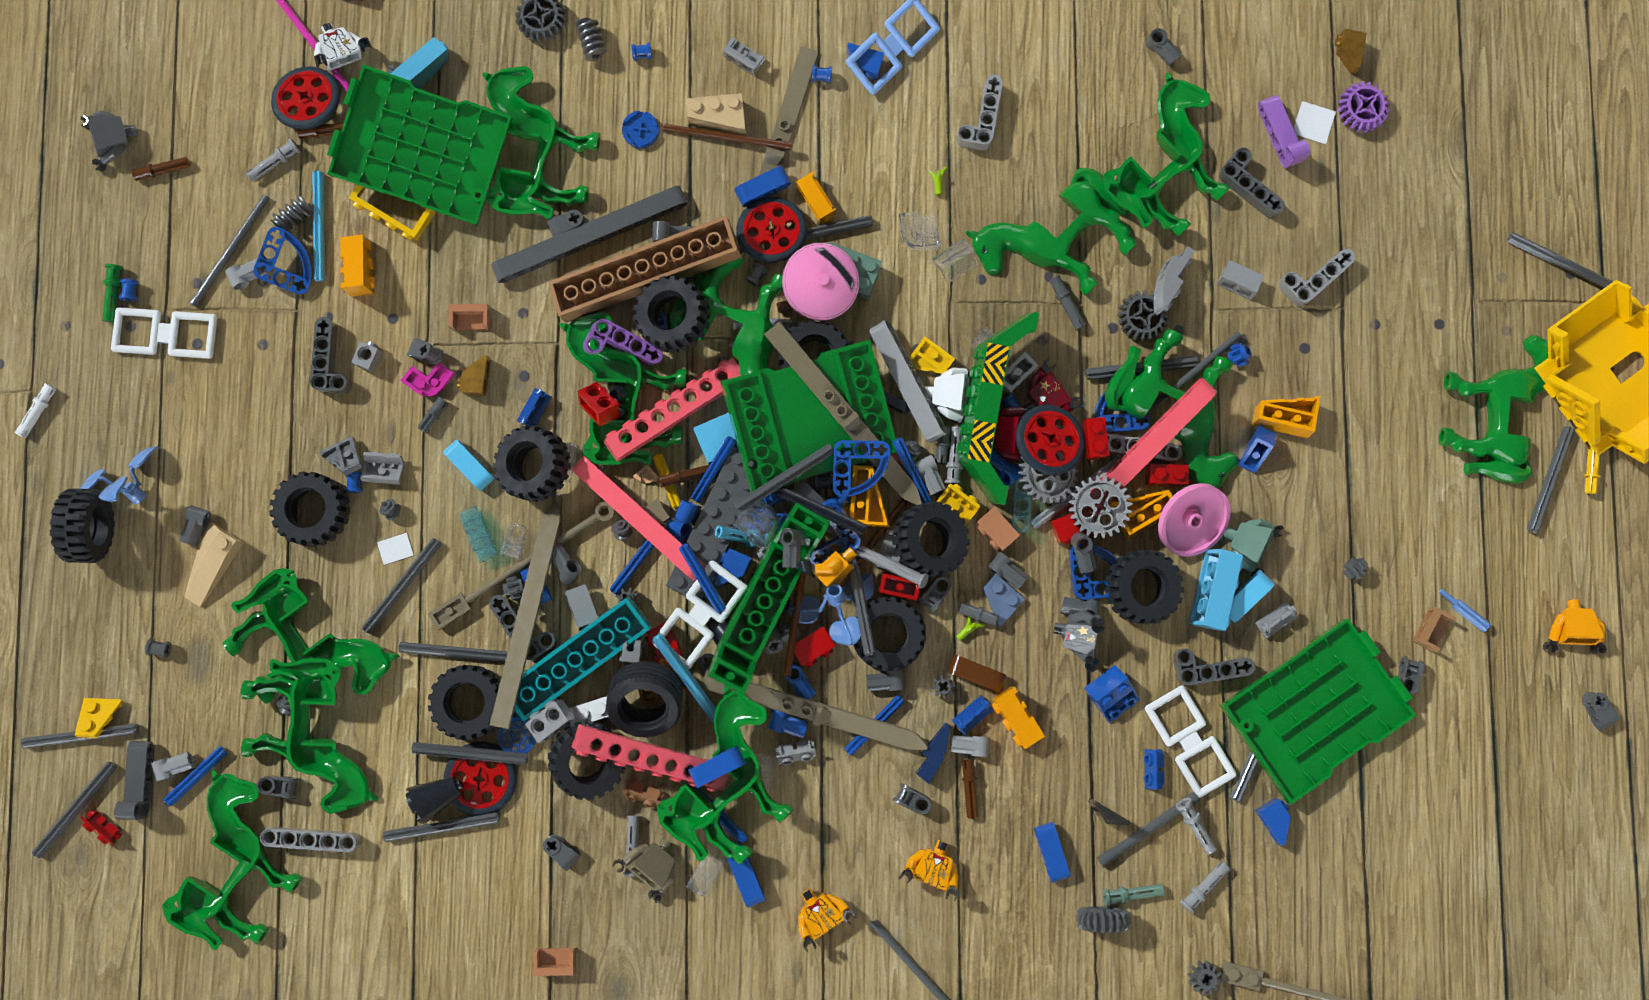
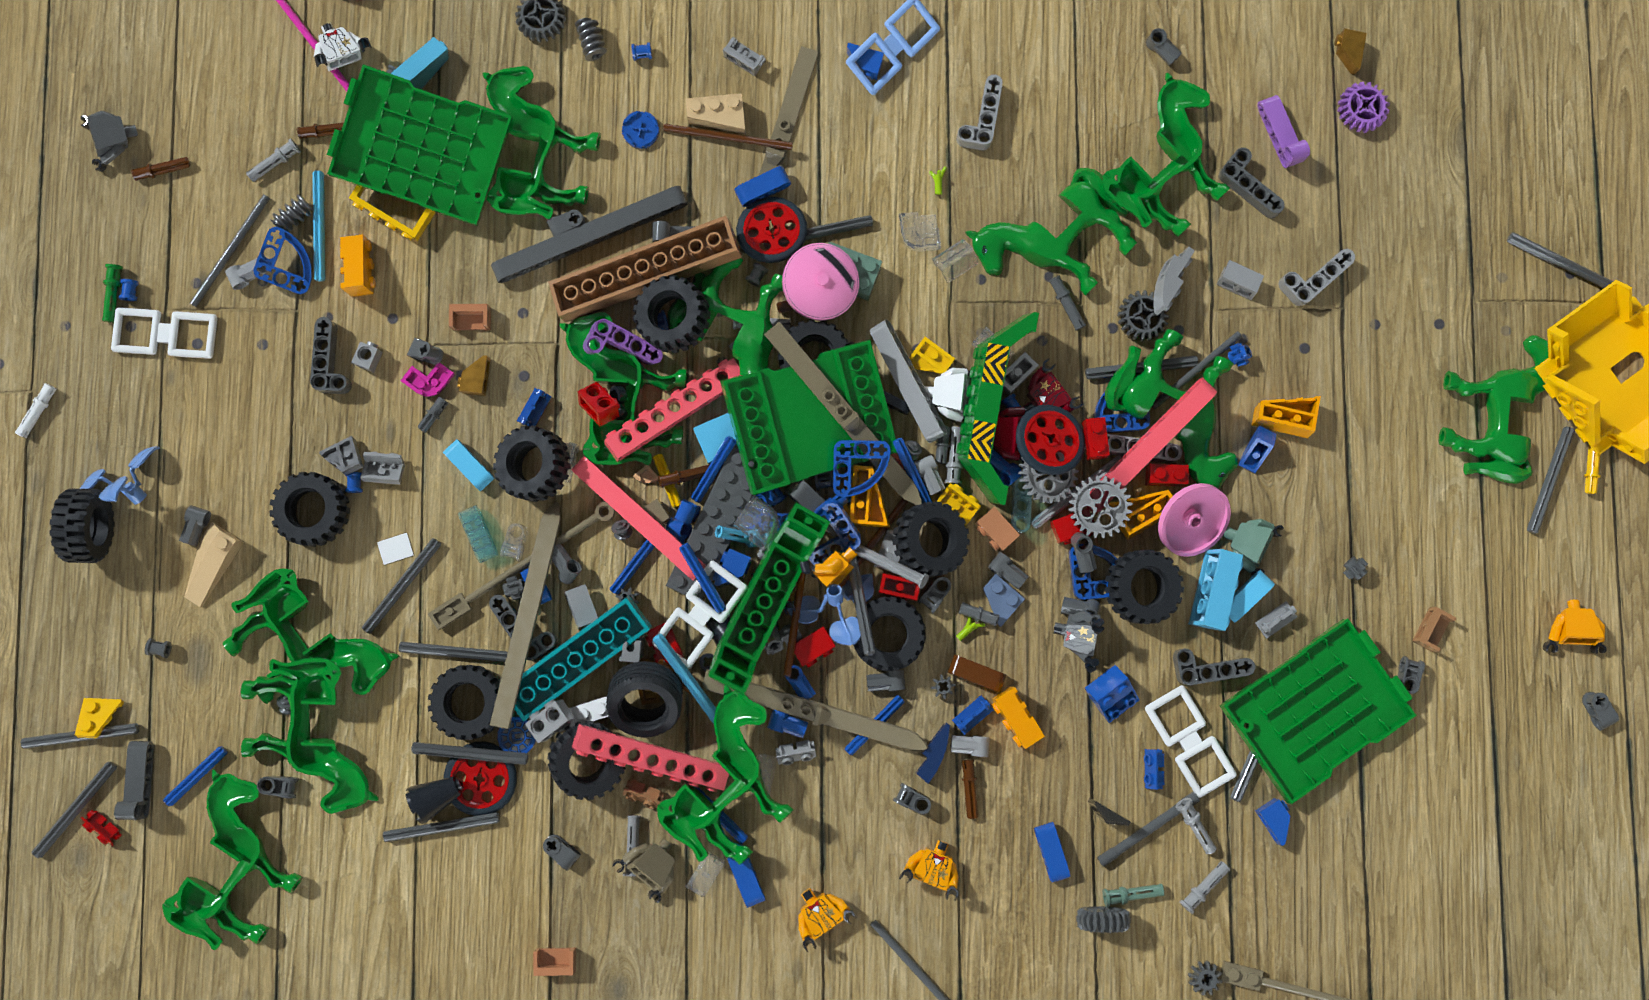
(168, 767): light grey piece -> none
(286, 85): wedge -> none
(301, 839): light grey beam -> none
(390, 509): dark grey wheel -> none
(717, 766): blue beam -> none
(784, 478): dark grey axle -> none
(792, 542): dark grey piece -> none
(816, 198): light orange window -> none
(822, 74): blue bush -> none
(822, 510): black axle -> none
(1314, 122): white sticker -> none
(1466, 612): medium blue axle -> none

